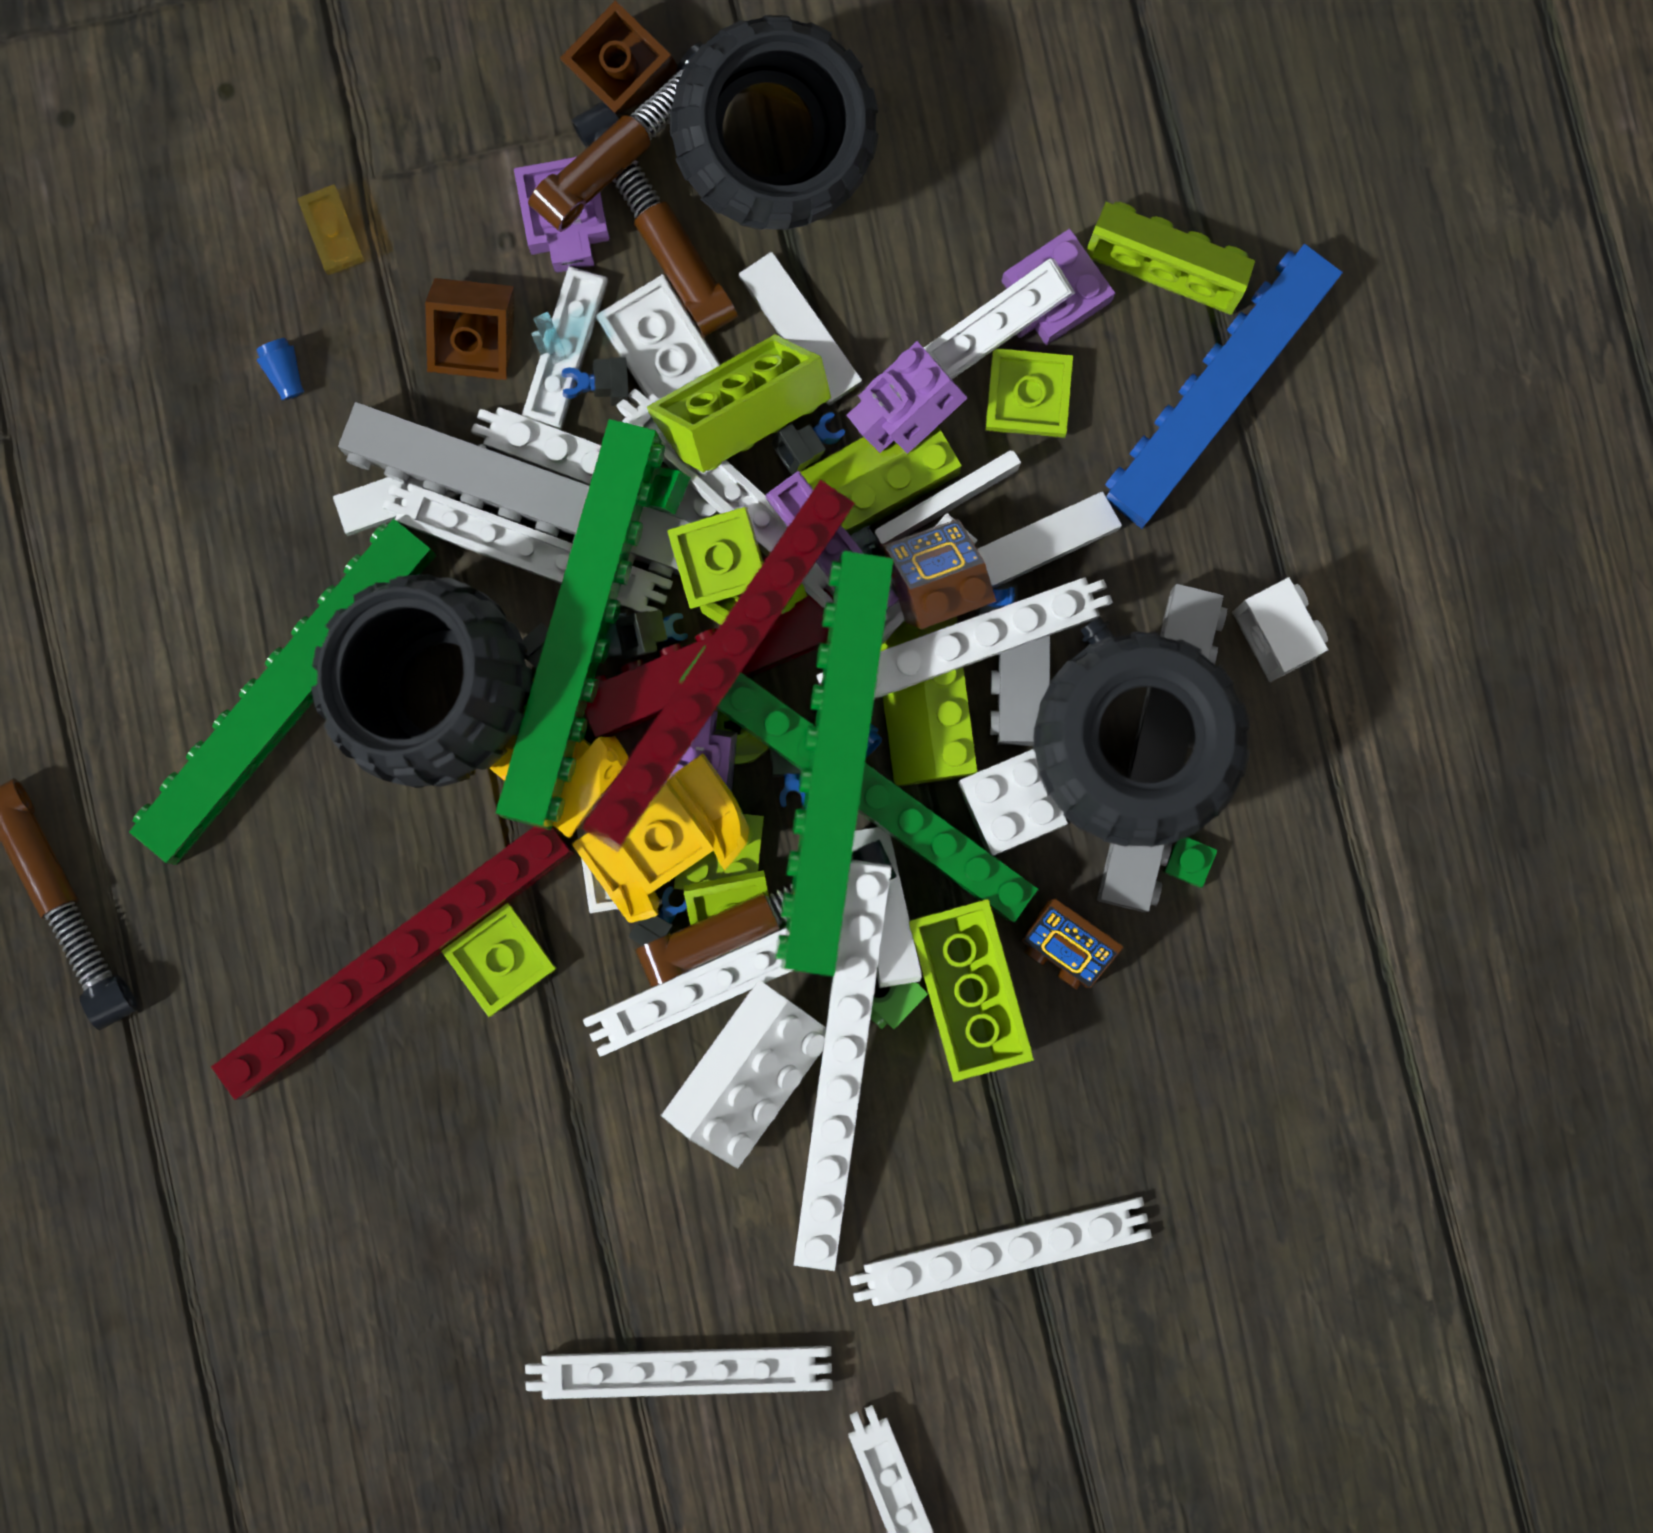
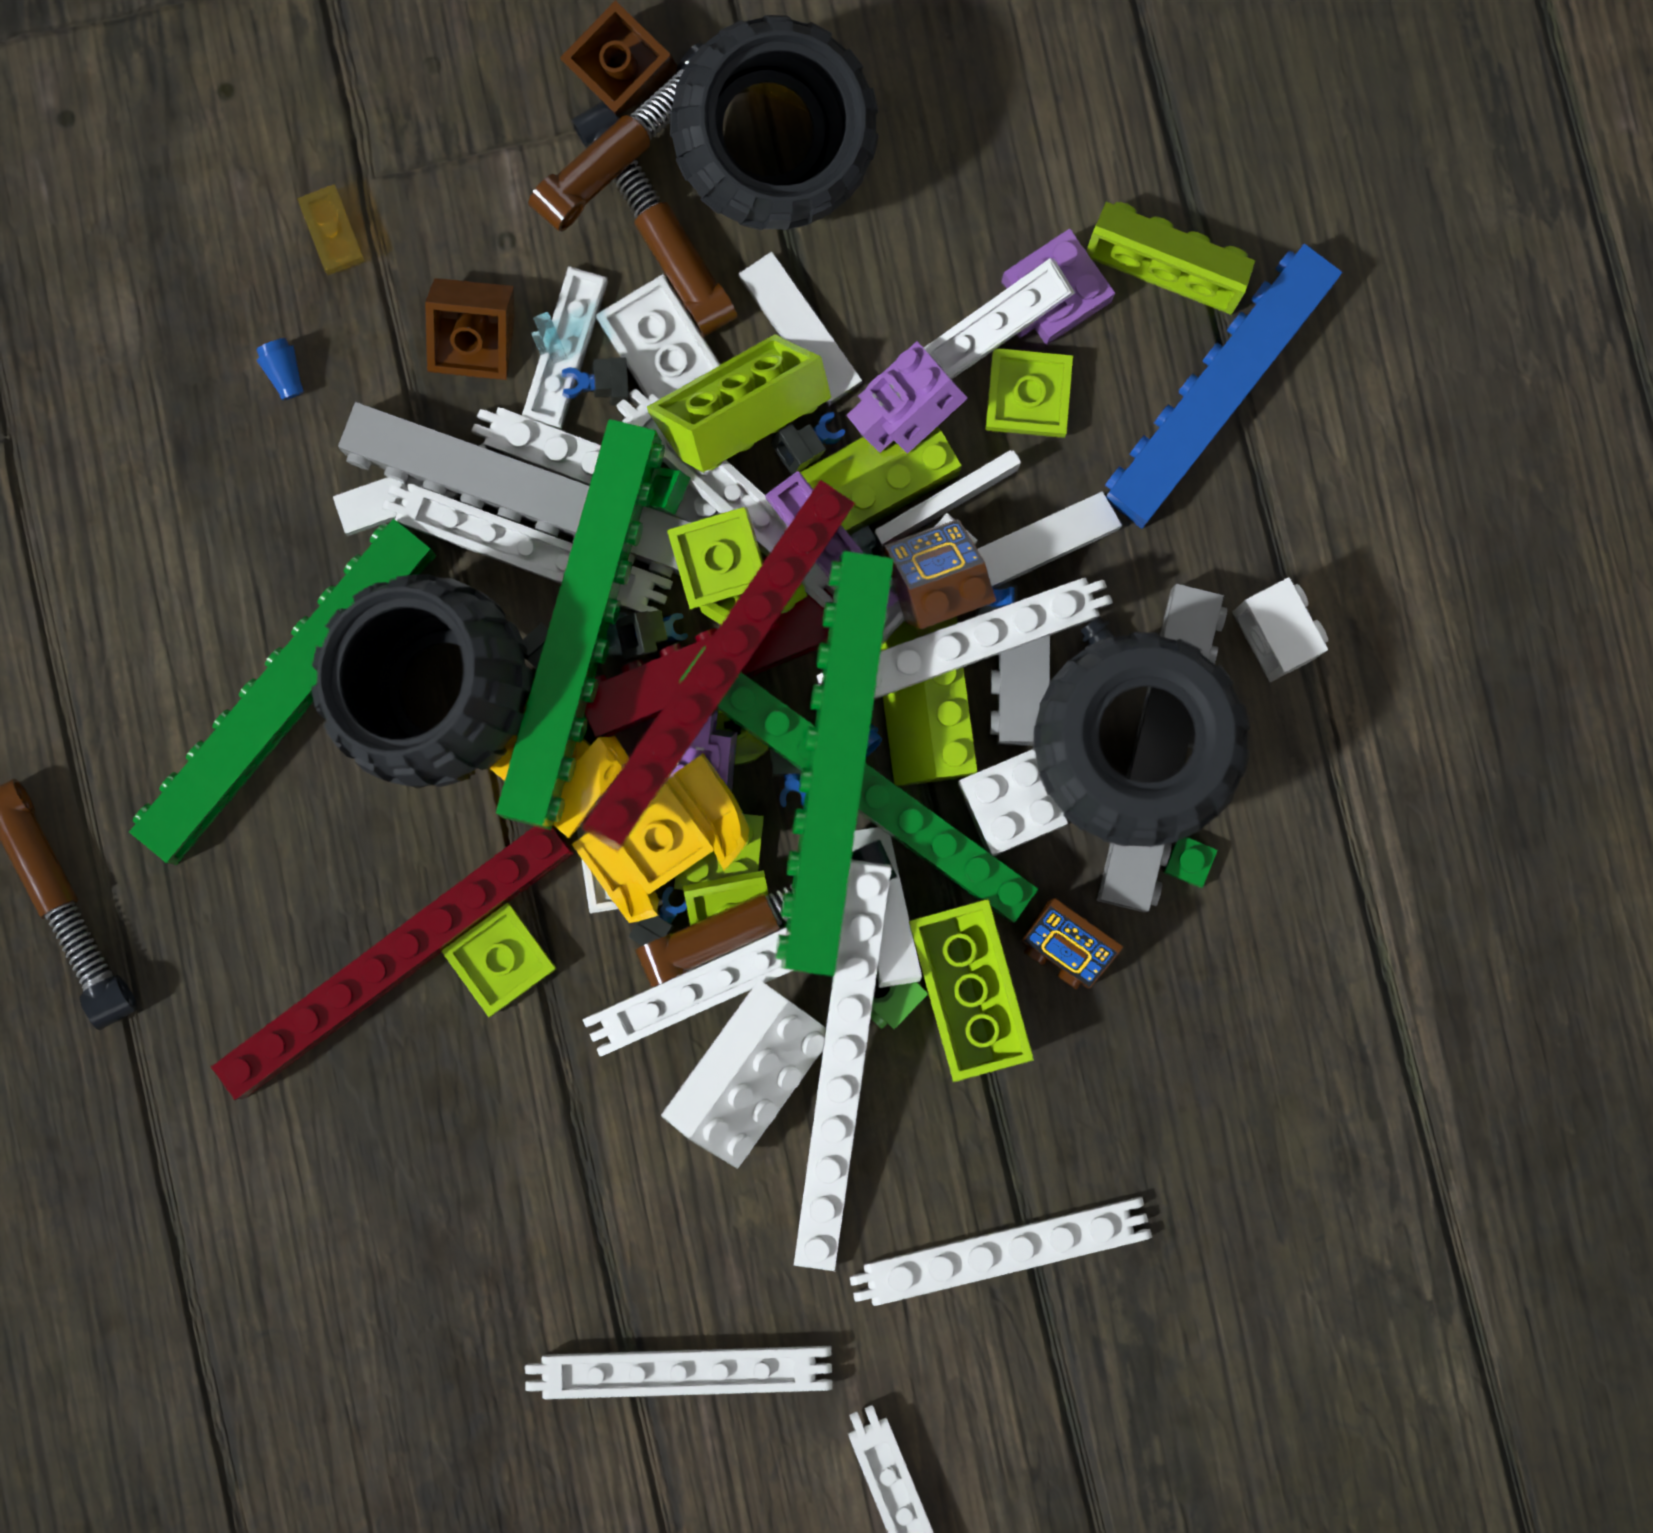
(568, 247): medium lavender piece -> none

